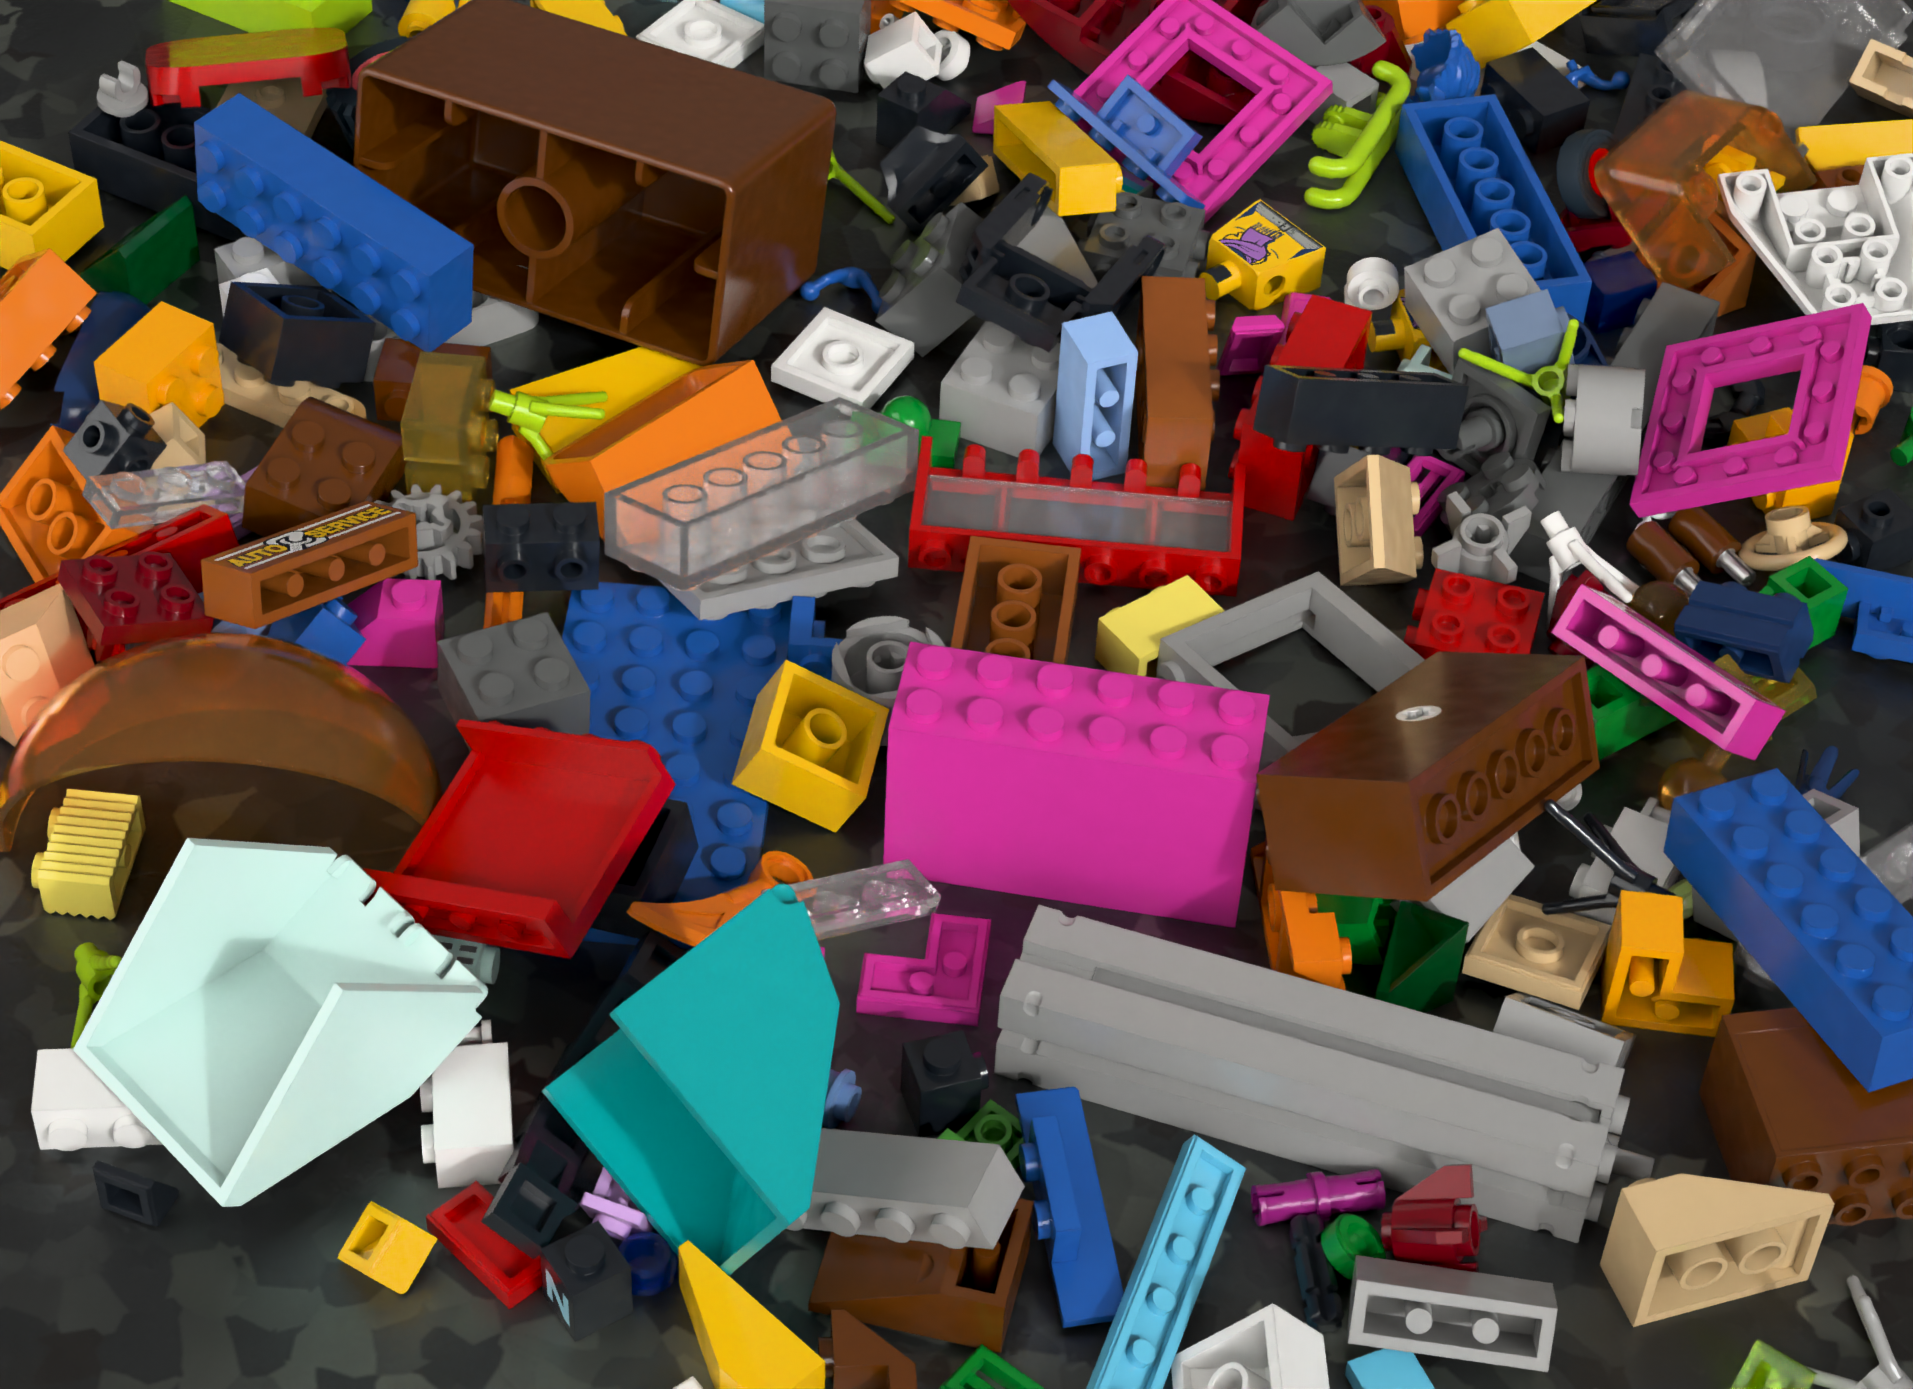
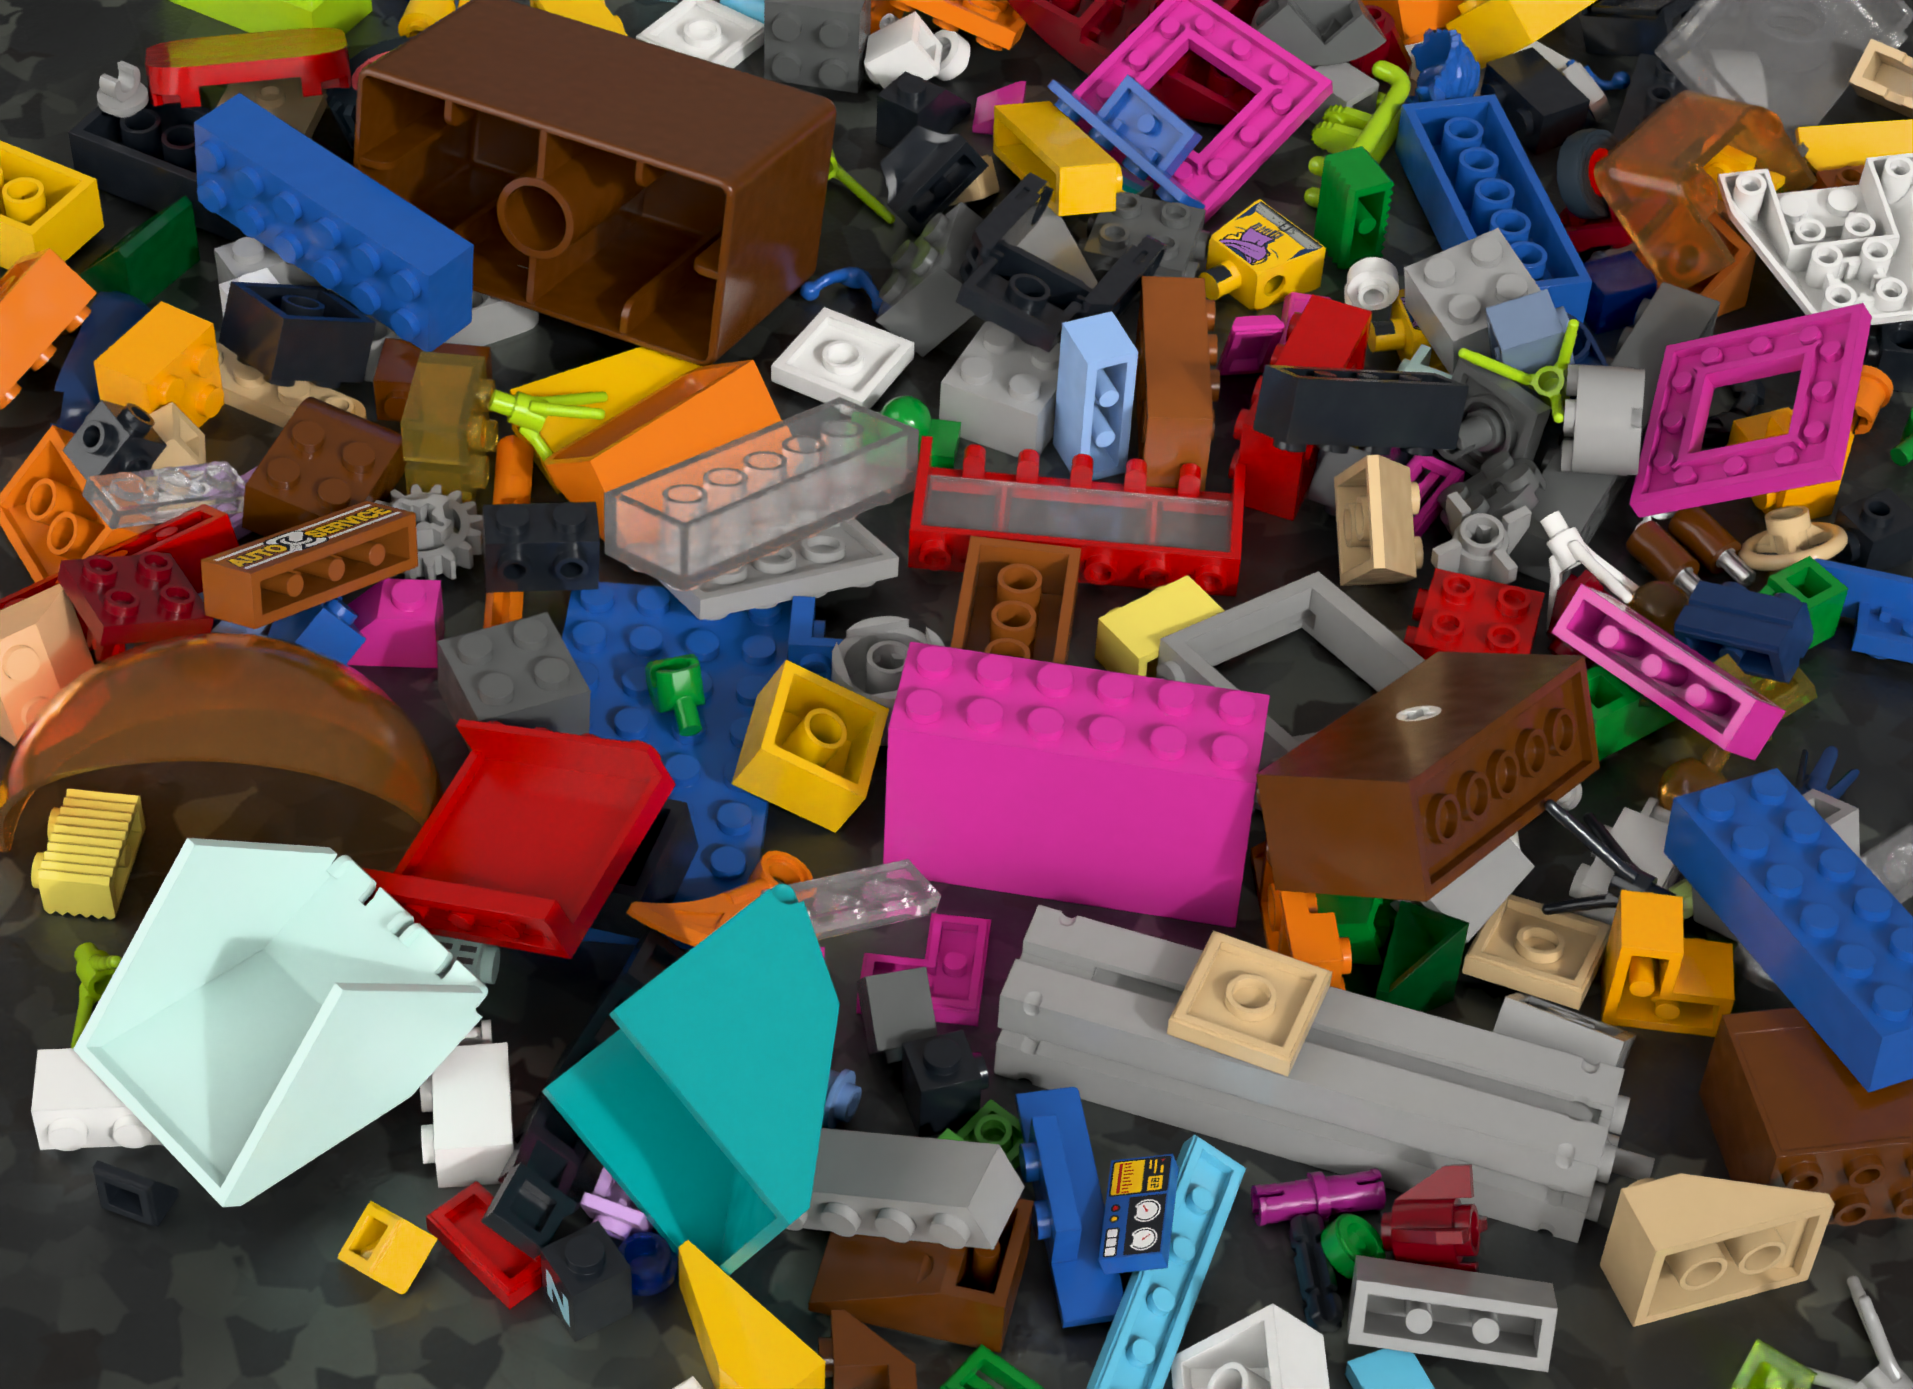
(677, 687): none -> green piece
(896, 1010): none -> dark grey brick
(1138, 1214): none -> tile
(1249, 1003): none -> tan plate
(1353, 207): none -> green brick
(1584, 82): none -> light grey tile

